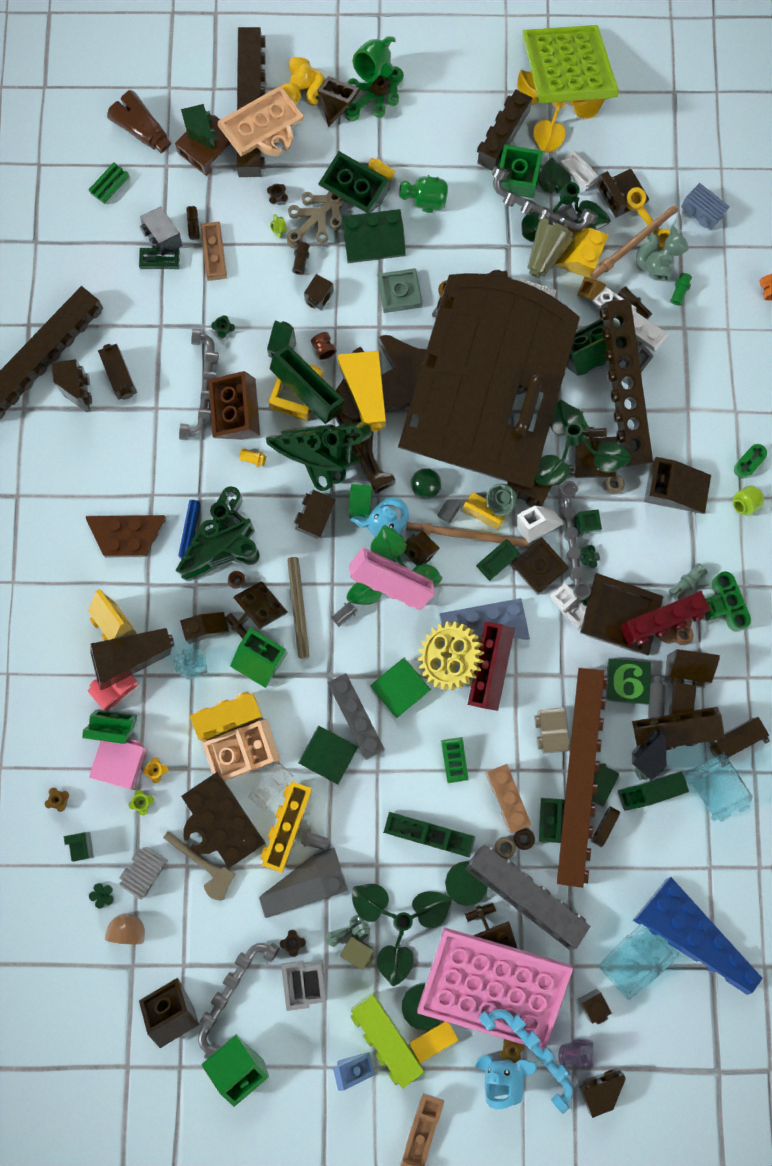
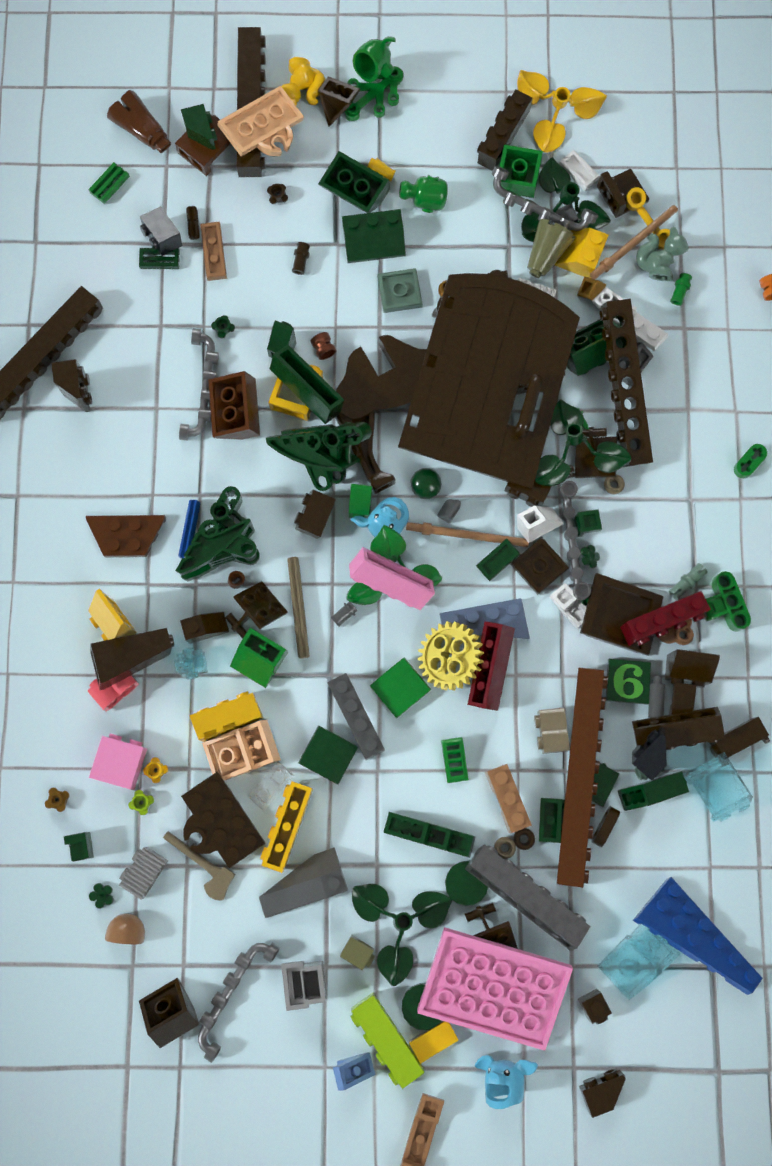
(109, 726): green slope -> none
(117, 371): dark brown brick -> none
(235, 1070): green slope -> none
(252, 457): yellow pin -> none
(278, 225): lime plate -> none
(292, 949): dark brown plate -> none
(314, 840): flat silver pin -> none
(316, 215): dark tan plant -> none
(318, 292): dark brown brick -> none
(359, 931): sand green piece -> none
(364, 383): yellow slope -> none
(380, 90): dark brown plate -> none
(420, 548): dark brown brick -> none
(477, 507): yellow panel -> none
(501, 499): sand green hair -> none
(508, 1045): pearl gold plate -> none
(545, 1056): medium azure bar -> none
(569, 64): lime plate -> none
(577, 1053): clear purple piece -> none
(625, 293): dark brown axle -> none
(677, 486): dark brown slope -> none
(704, 206): sand blue brick -> none
(748, 500): lime head -> none

